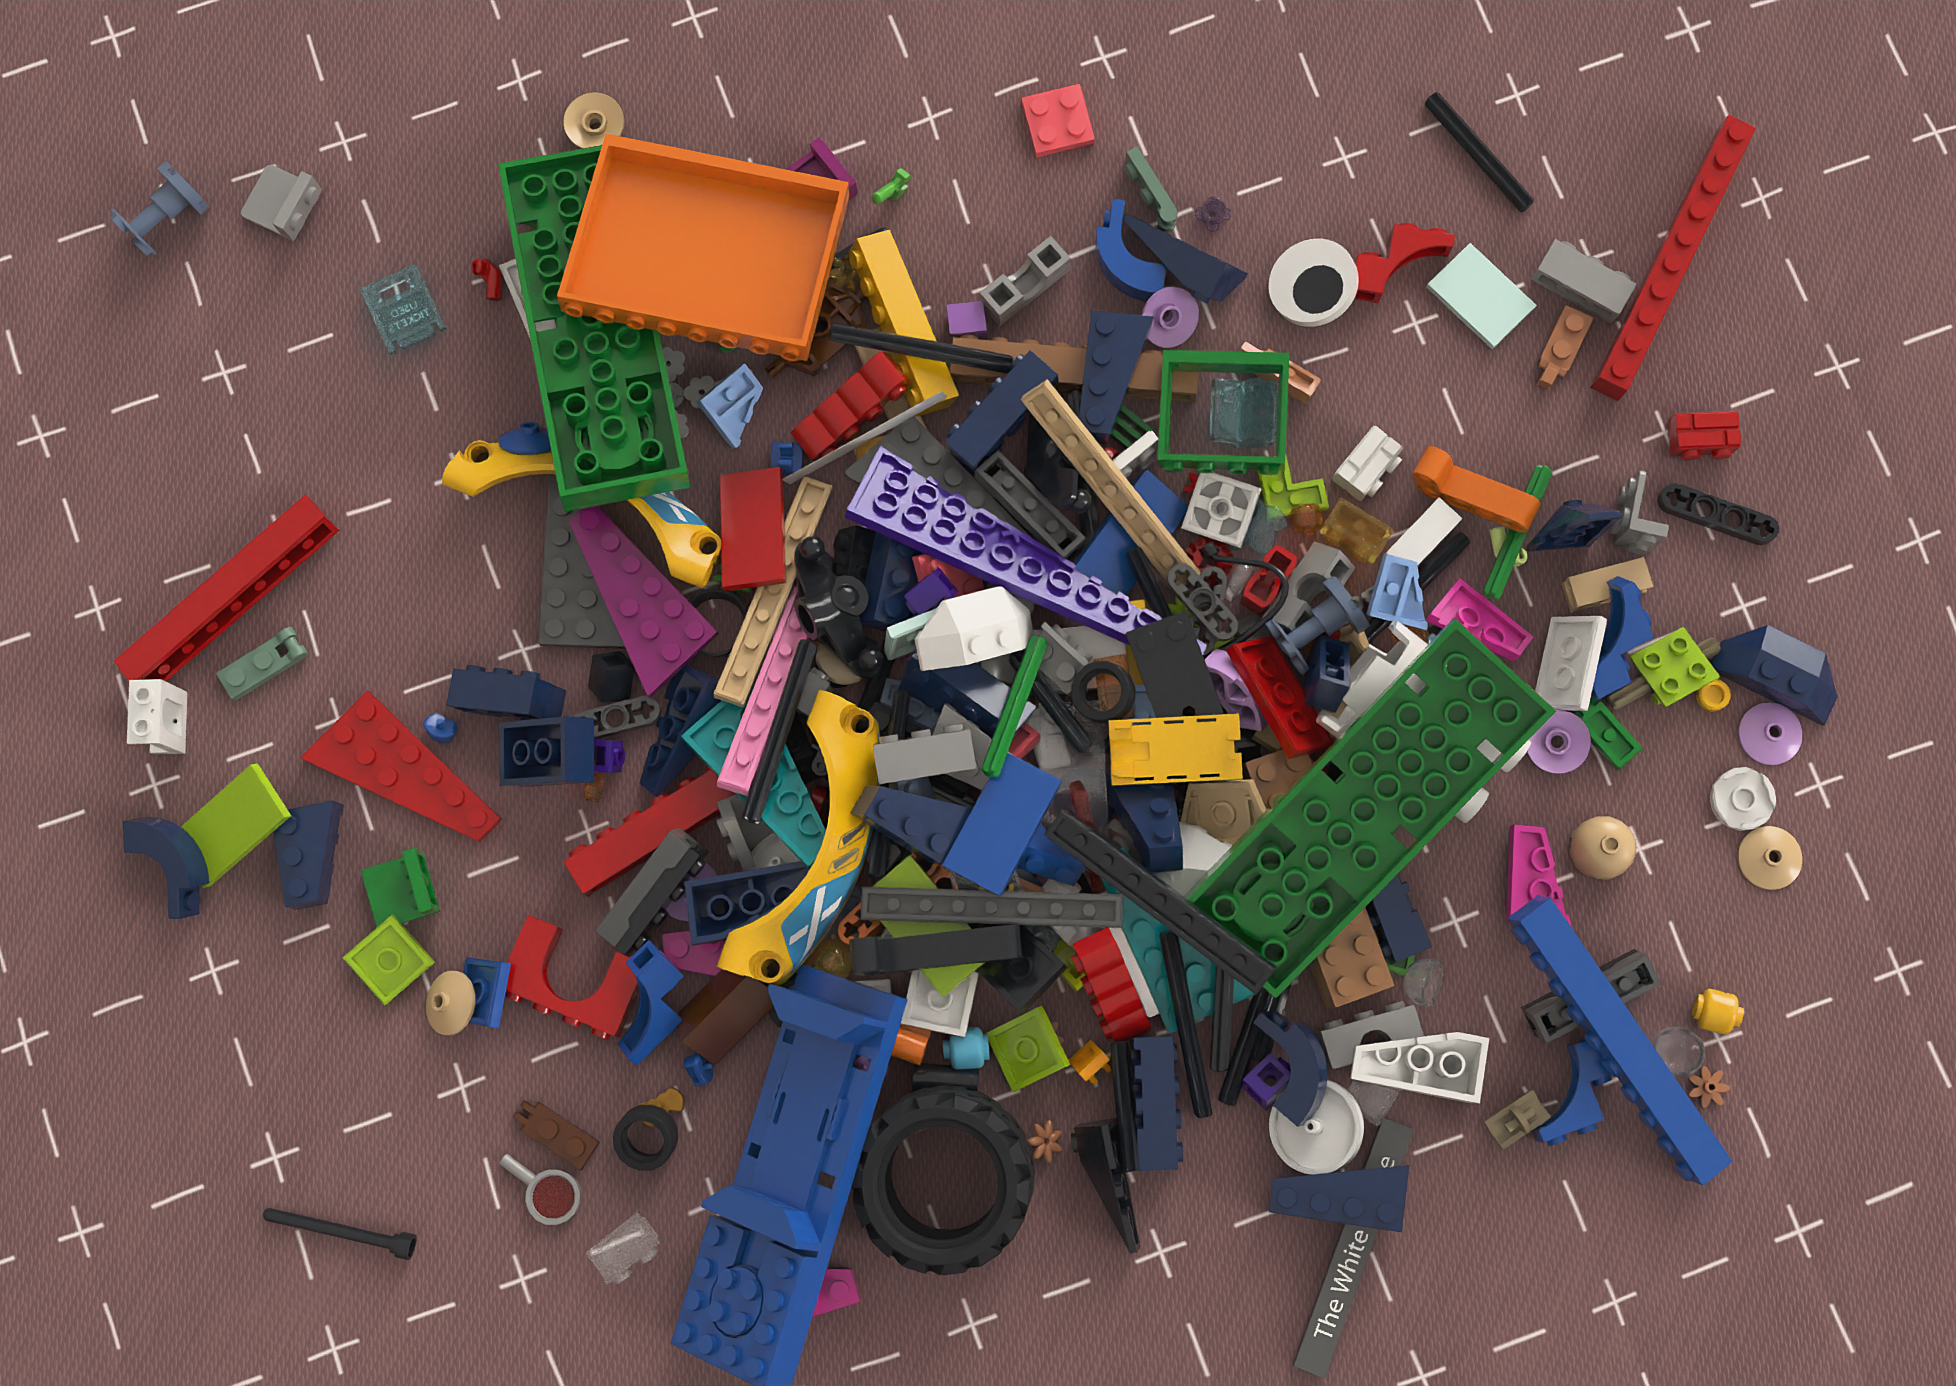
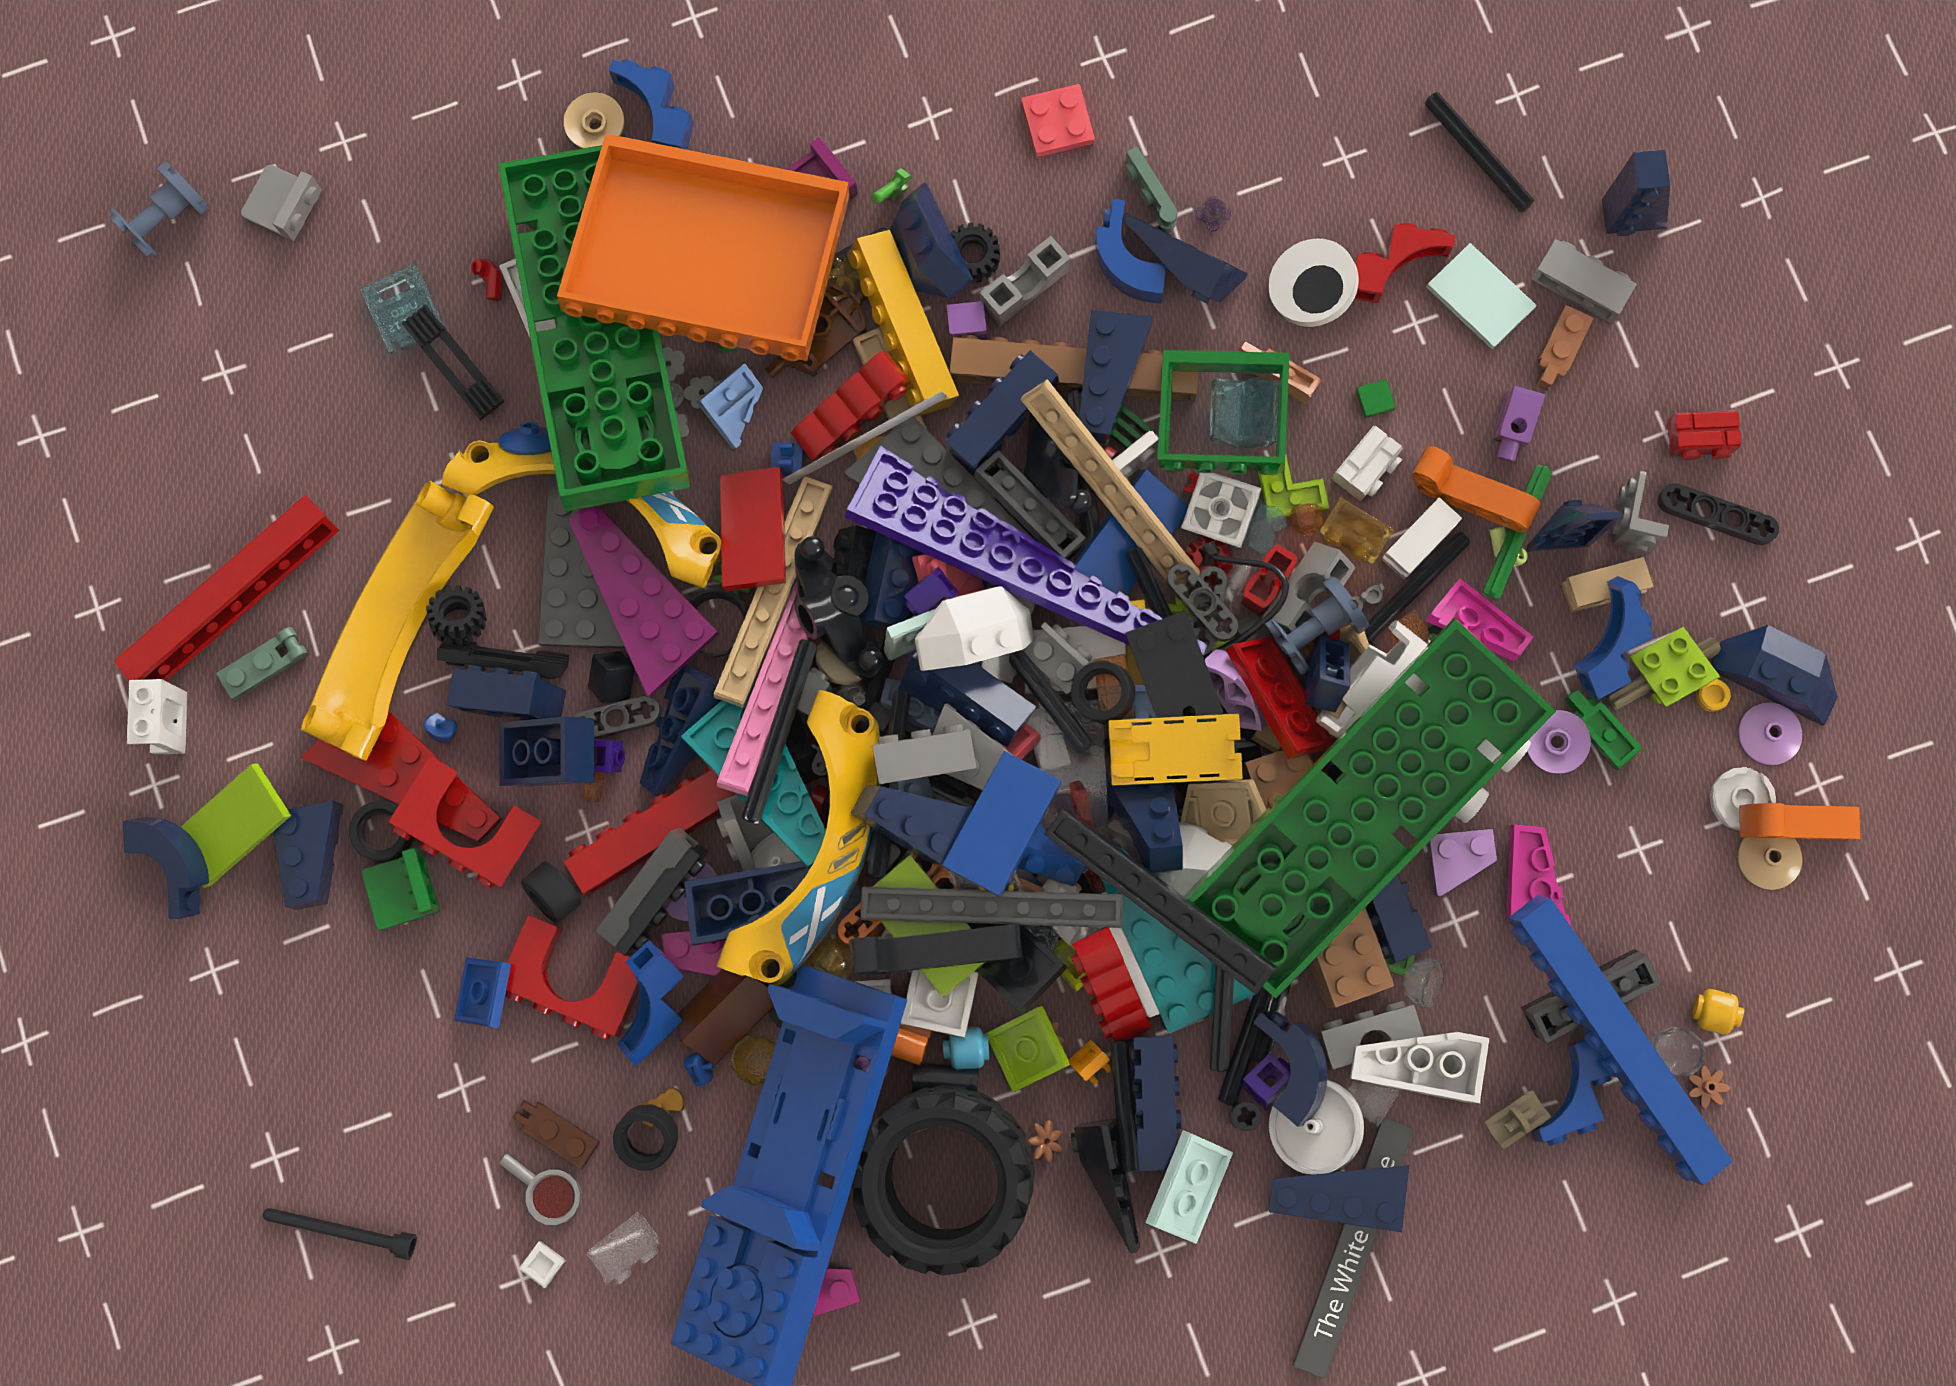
(357, 827): none -> black tyre
(369, 654): none -> yellow panel
(388, 959): lime tile -> none
(418, 818): none -> red arch
(426, 328): none -> black container
(450, 1003): tan dish -> none
(453, 601): none -> black tyre
(542, 1264): none -> white tile
(547, 664): none -> black container
(551, 892): none -> black tyre
(655, 88): none -> blue arch
(752, 1059): none -> clear yellow hair
(852, 693): none -> clear cylinder
(920, 348): black axle -> none
(928, 246): none -> dark blue wedge
(986, 241): none -> black tyre
(1014, 707): green axle -> none
(1181, 319): lavender dish -> none
(1186, 1024): black axle -> none
(1189, 1187): none -> light aqua tile
(1254, 1121): none -> black bush
(1375, 398): none -> green tile
(1398, 593): light blue wing -> none
(1459, 857): none -> lavender wing
(1521, 409): none -> medium lavender torso
(1570, 661): white tile -> none
(1602, 847): tan cylinder -> none
(1638, 195): none -> dark blue wedge
(1673, 258): red brick -> none
(1799, 822): none -> orange beam

